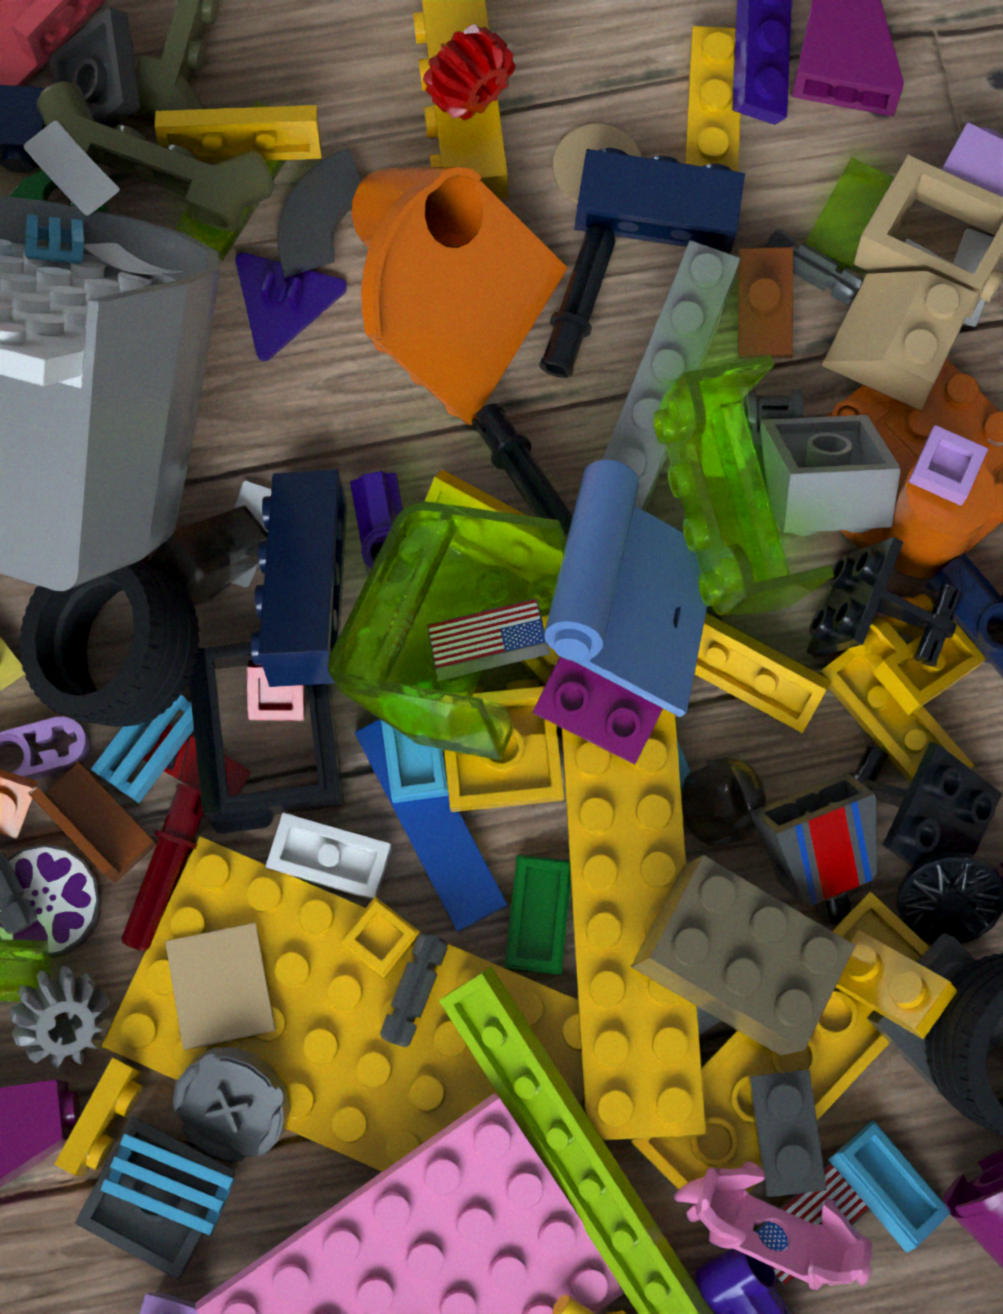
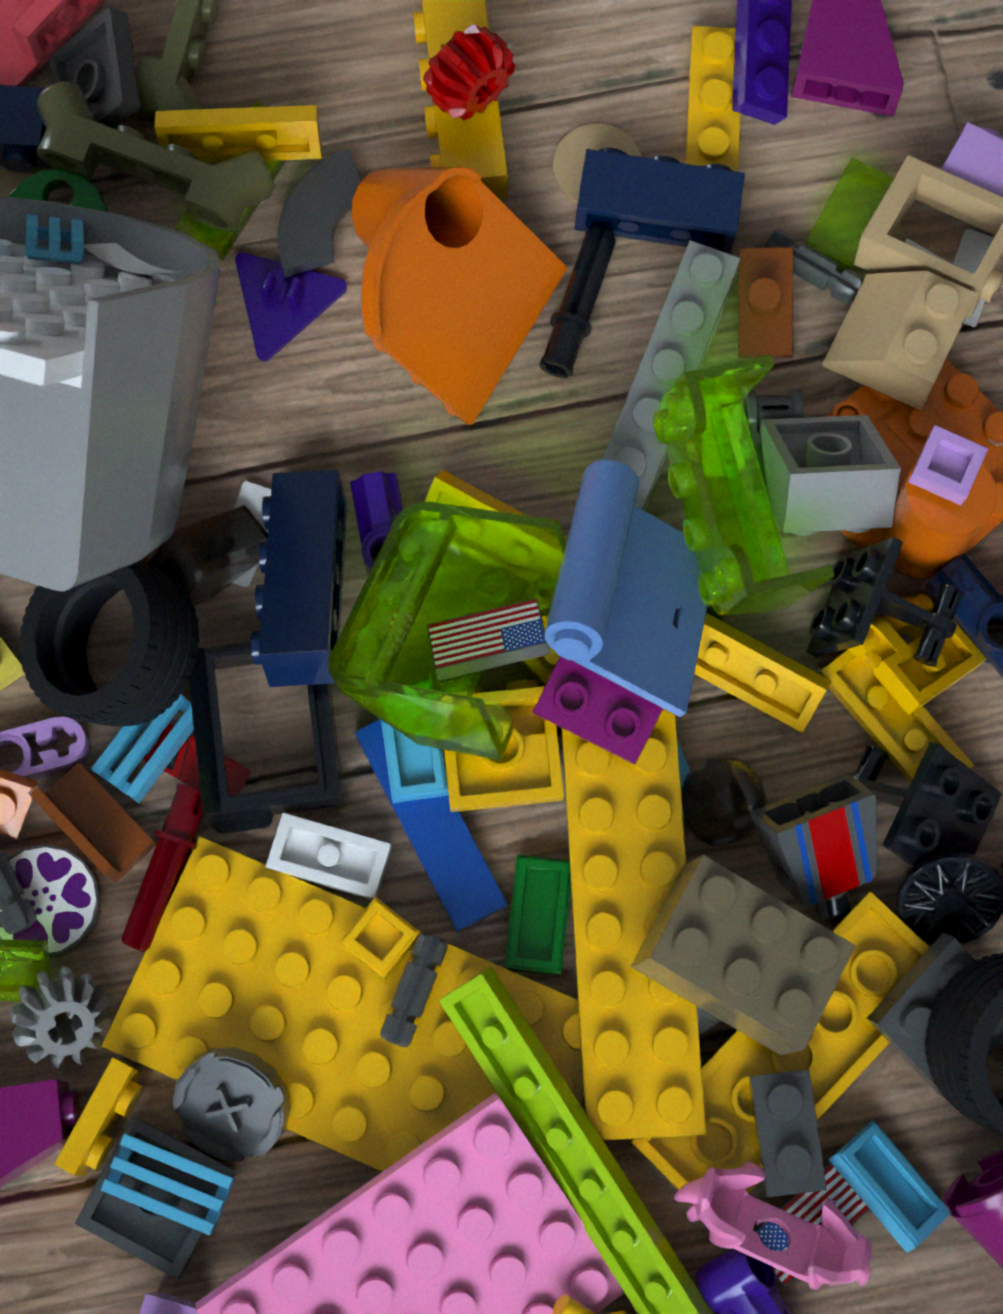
(71, 168): white sticker -> none
(220, 986): tan window -> none
(272, 703): plate -> none
(513, 455): black axle -> none
(895, 985): yellow plate -> none

